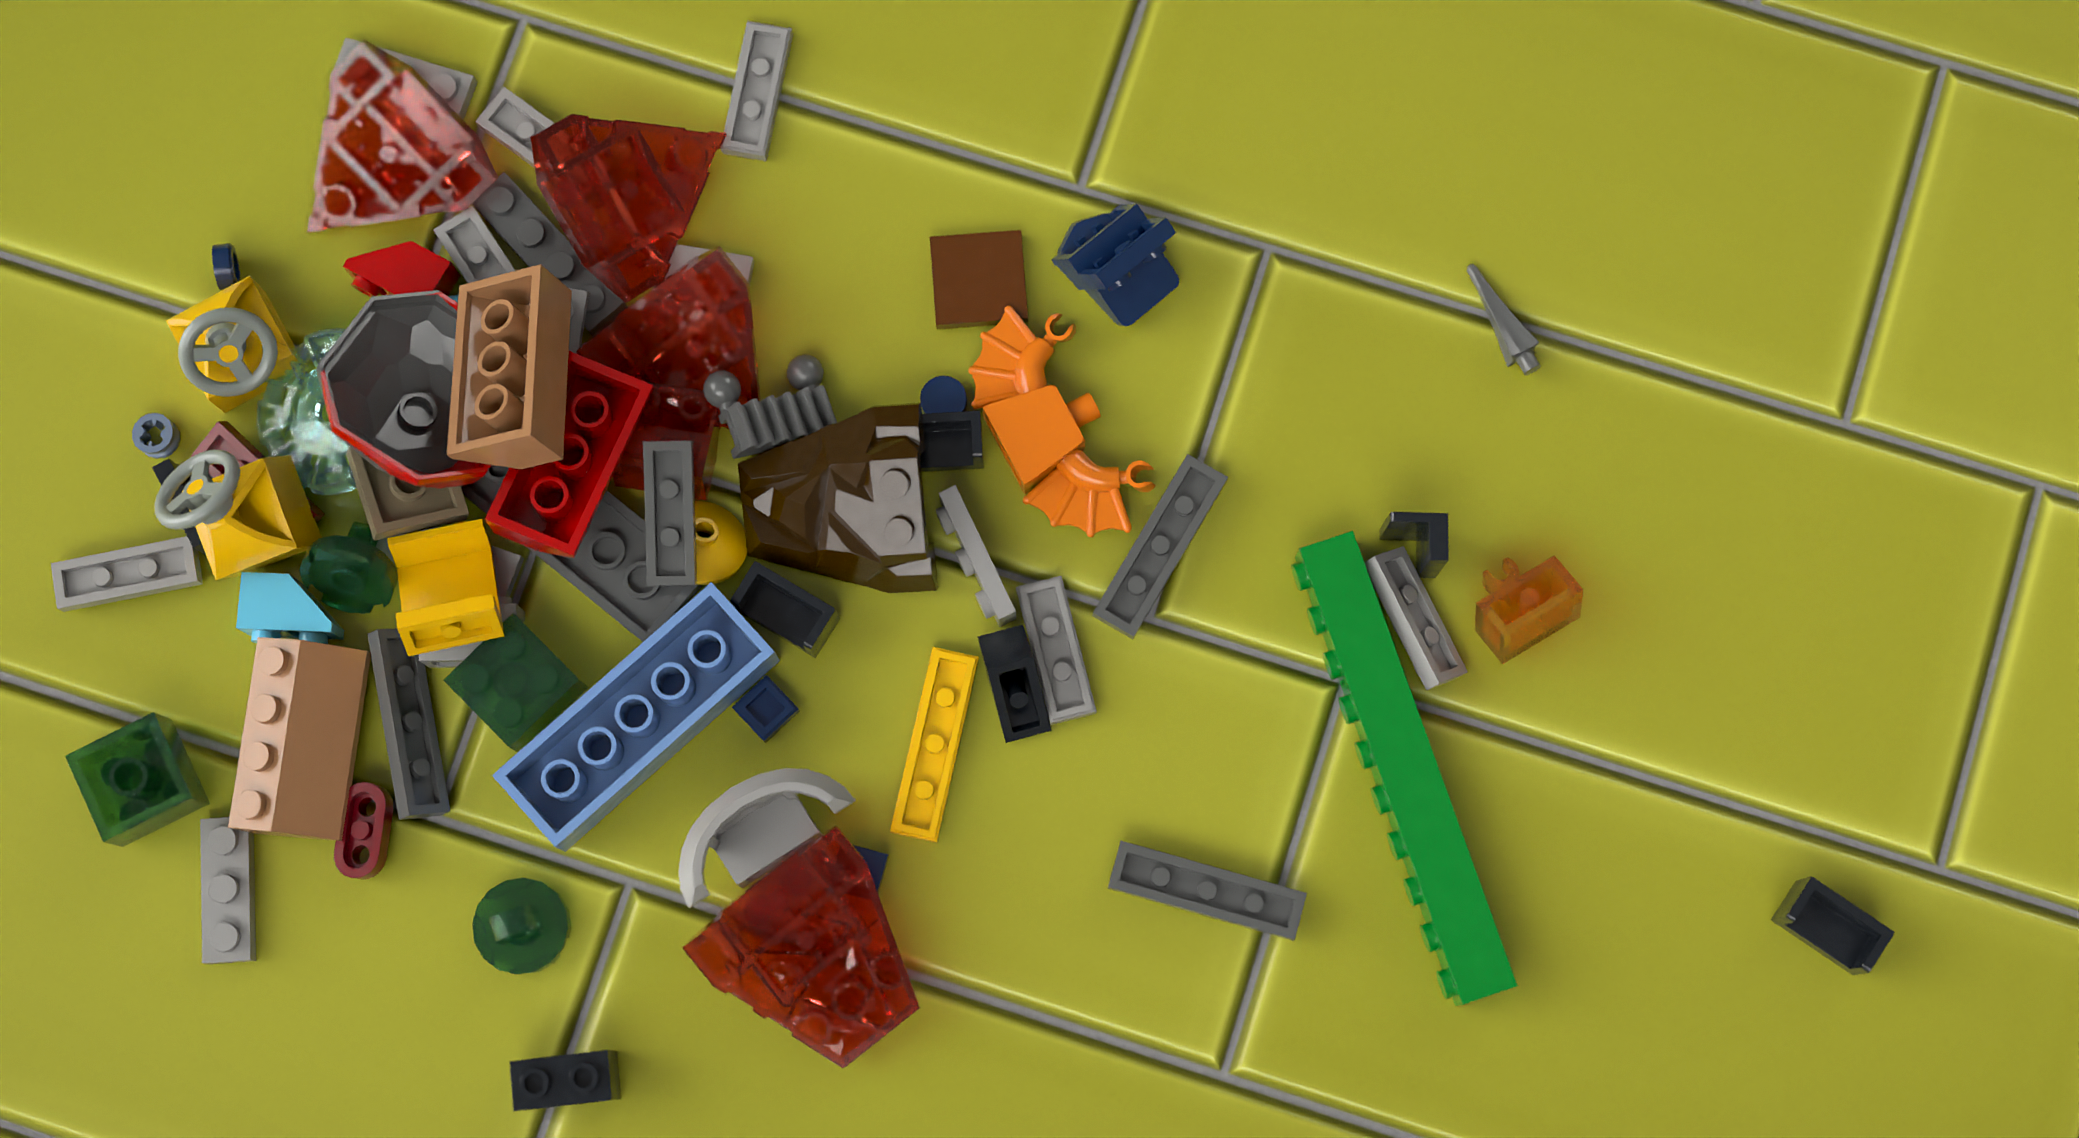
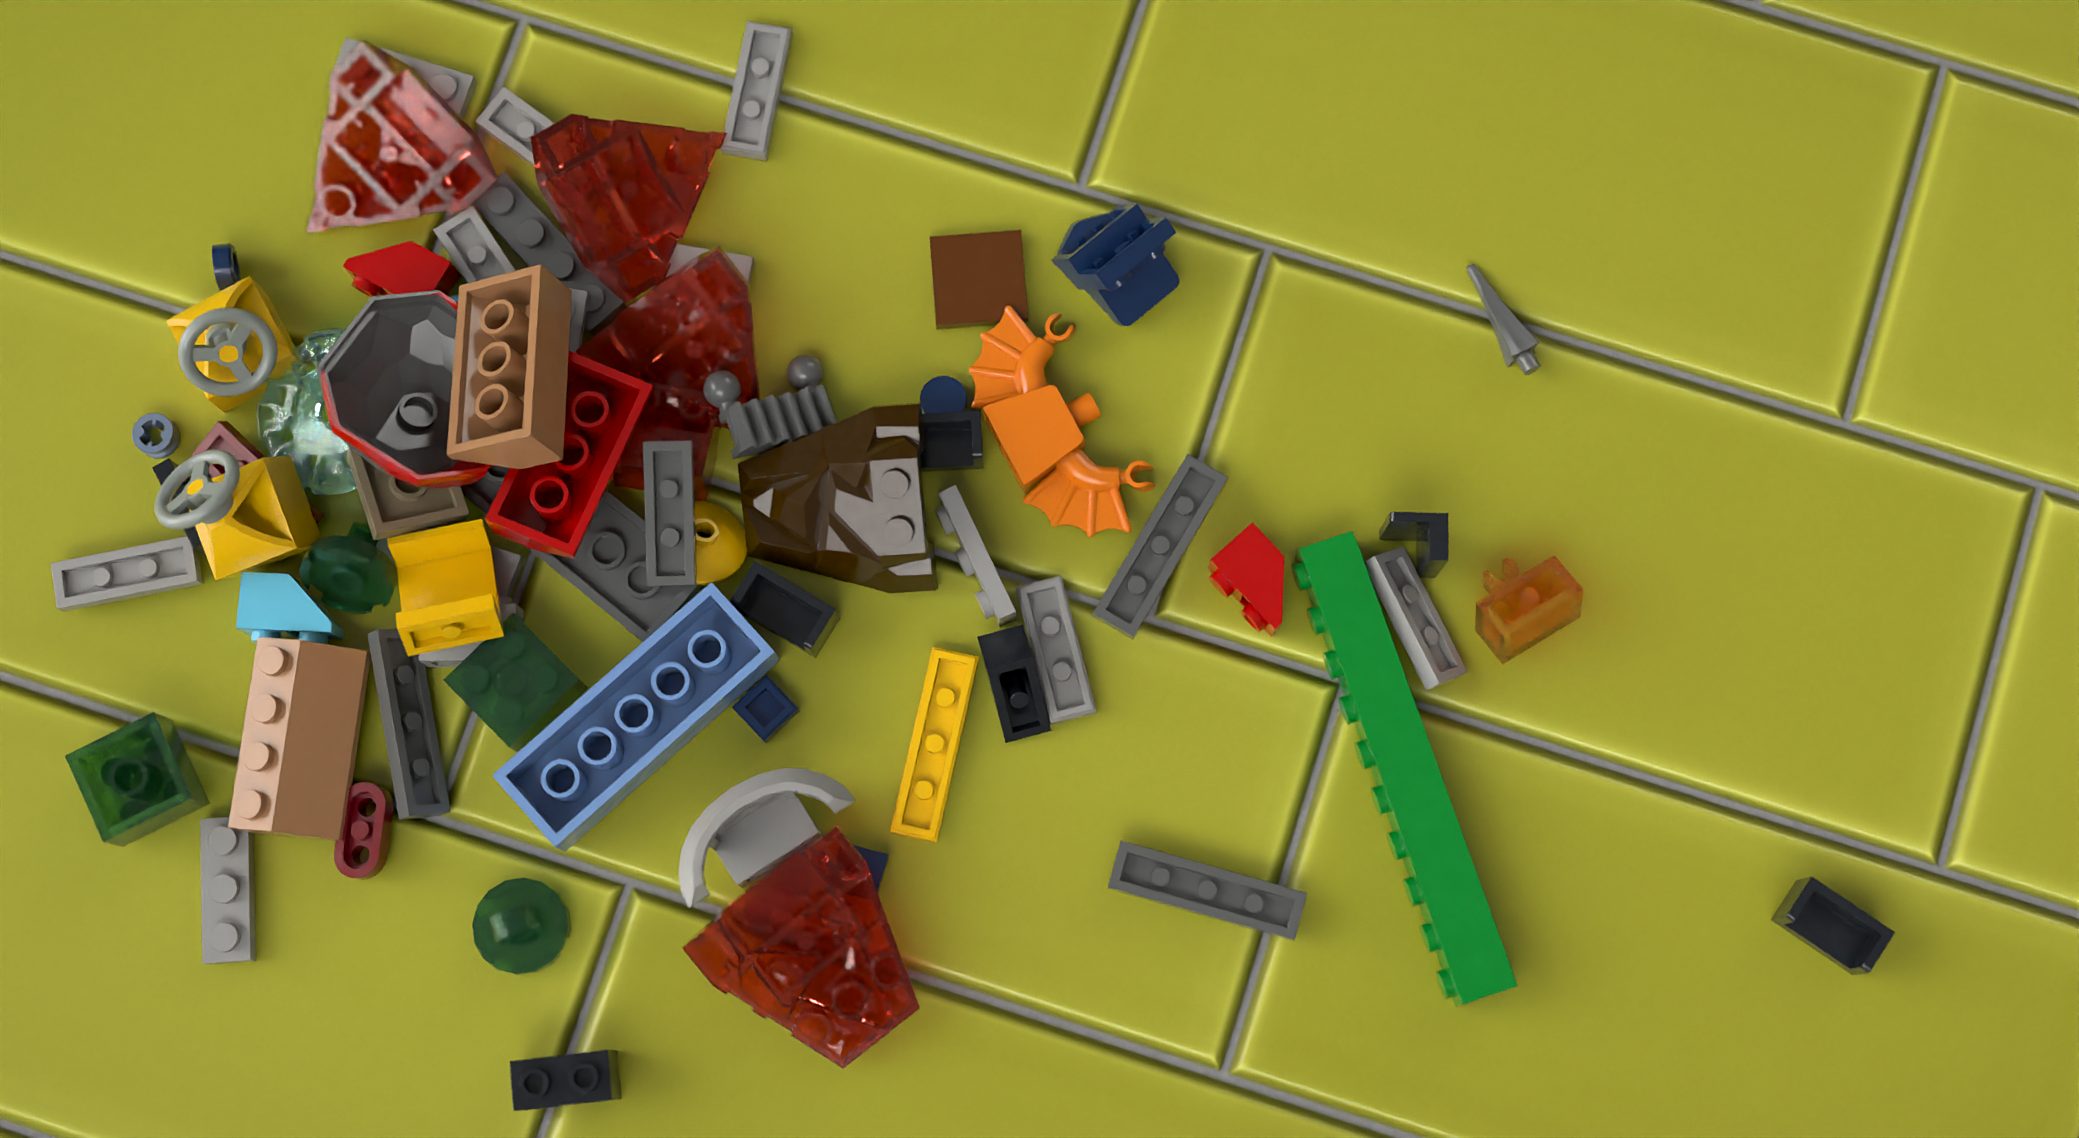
(1254, 575): none -> red slope

